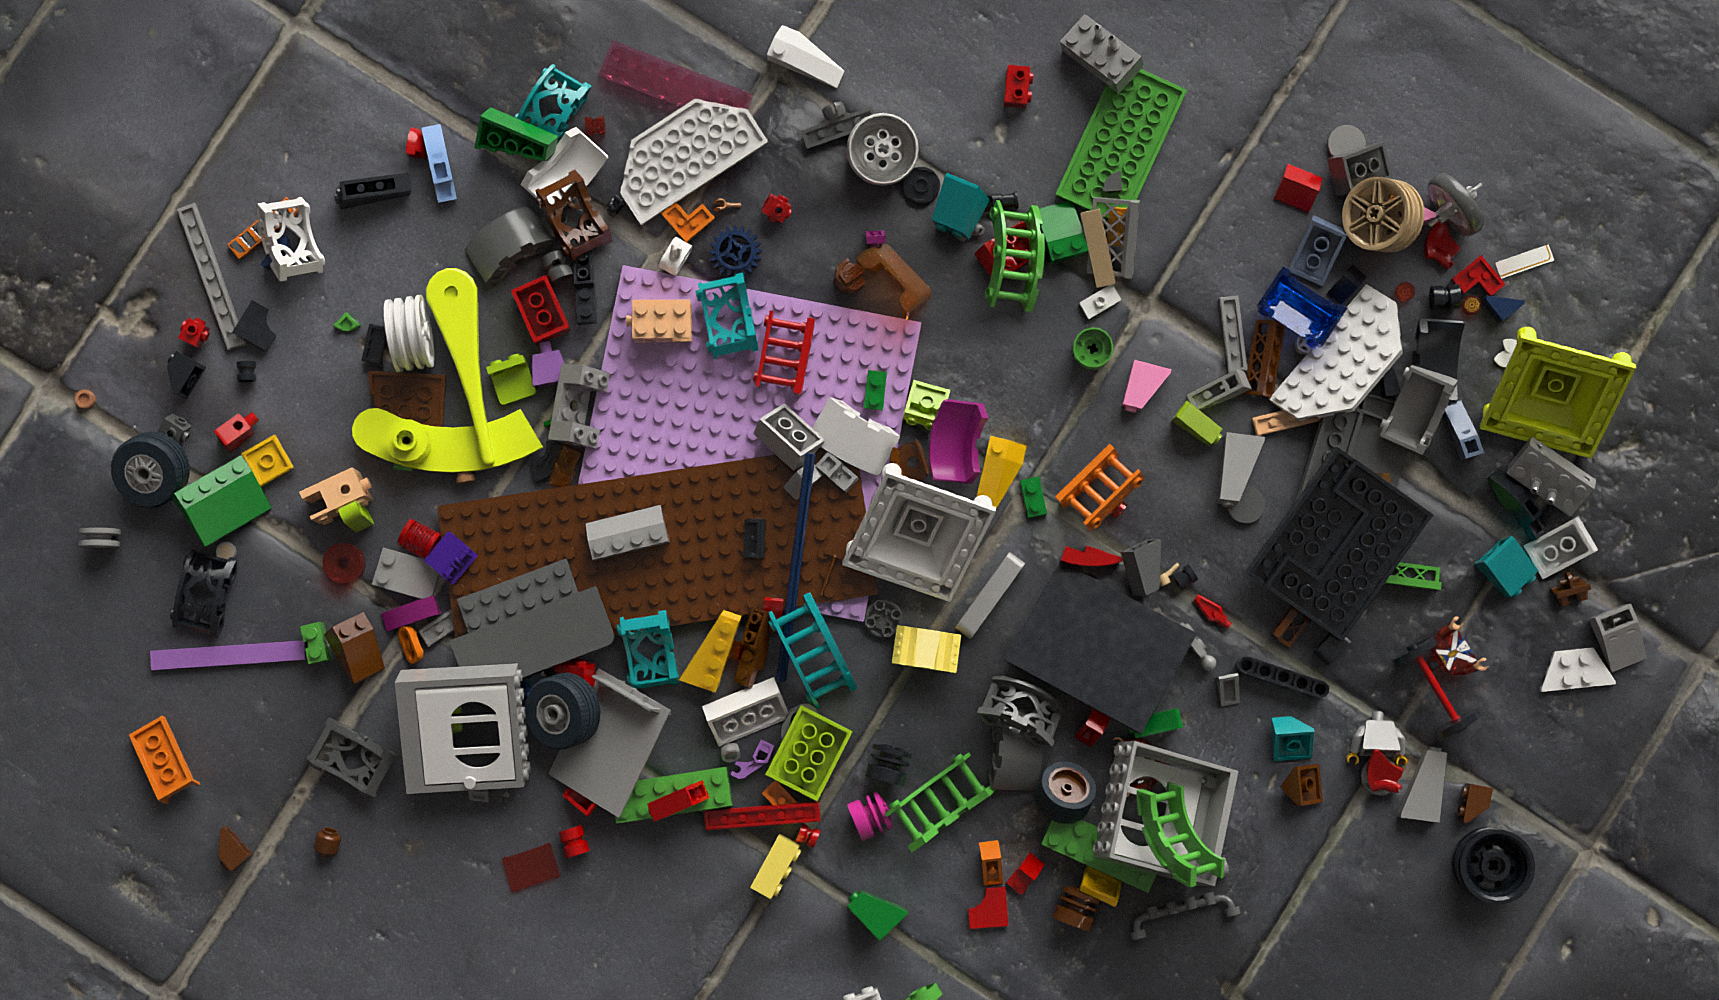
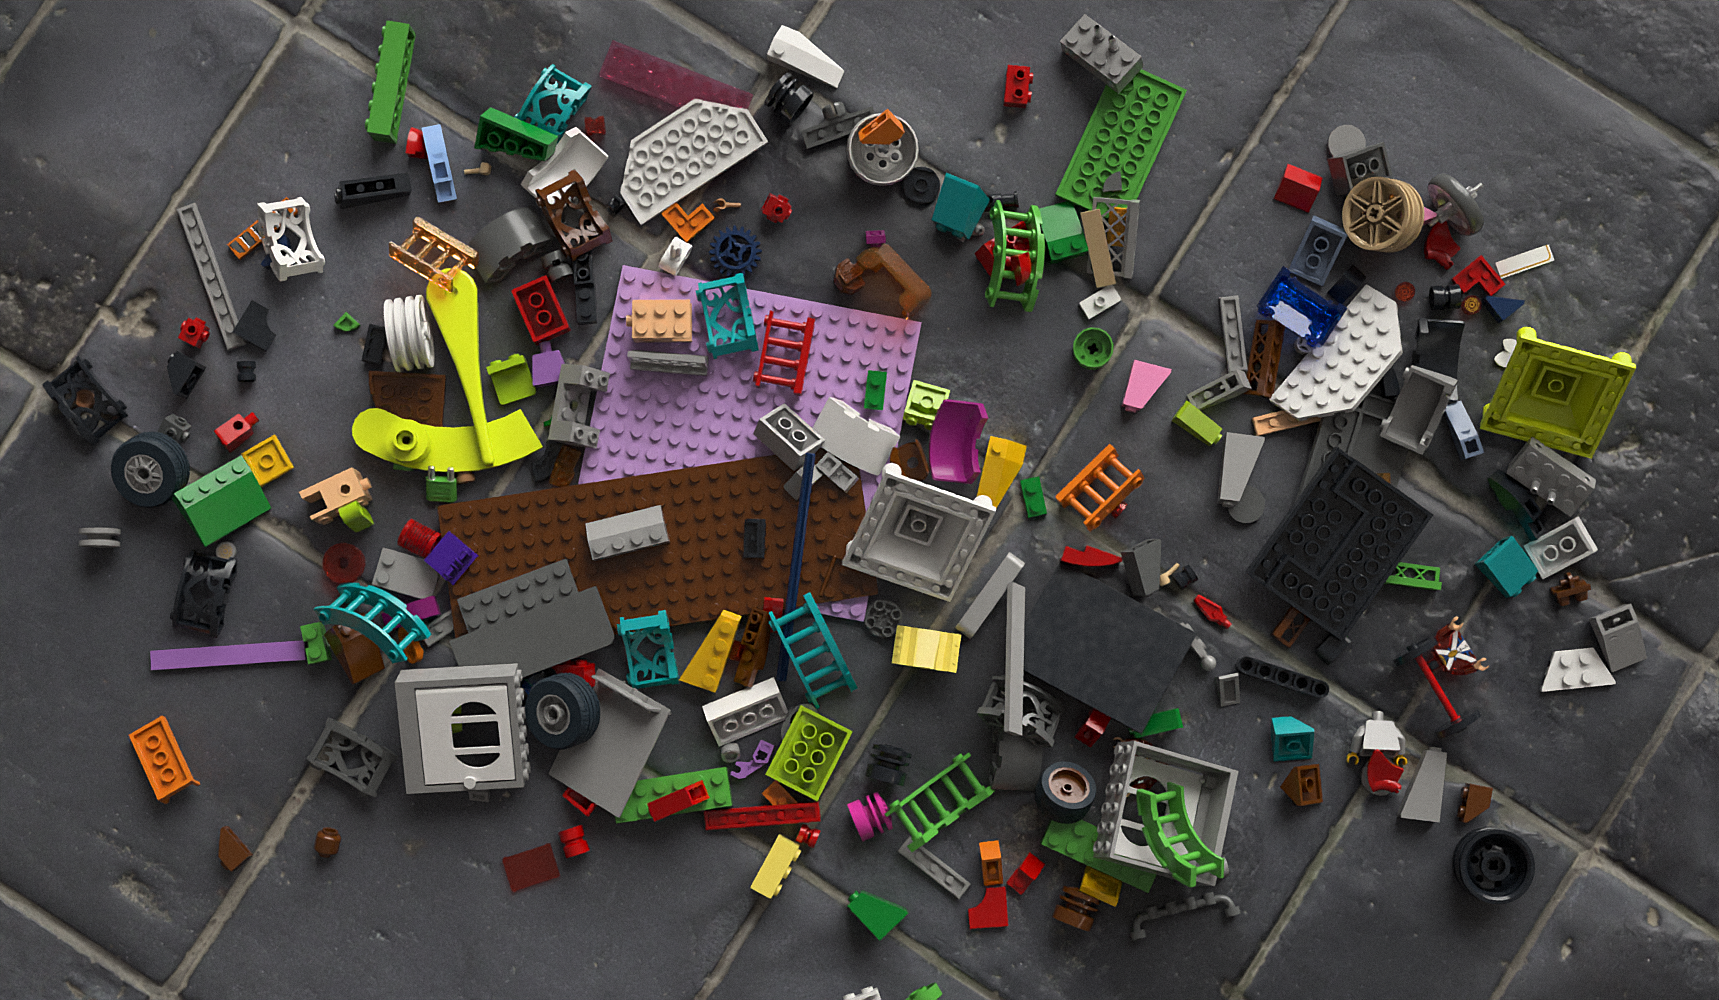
(58, 389): none -> black fence
(381, 601): none -> teal fence
(390, 82): none -> bright green brick
(441, 240): none -> clear orange fence
(441, 487): none -> bright green piece
(485, 169): none -> tan hand
(668, 362): none -> light grey fence
(791, 100): none -> black wheel
(882, 130): none -> orange slope
(935, 869): none -> light grey tile
(1014, 659): none -> light grey tile
(1022, 267): none -> red brick

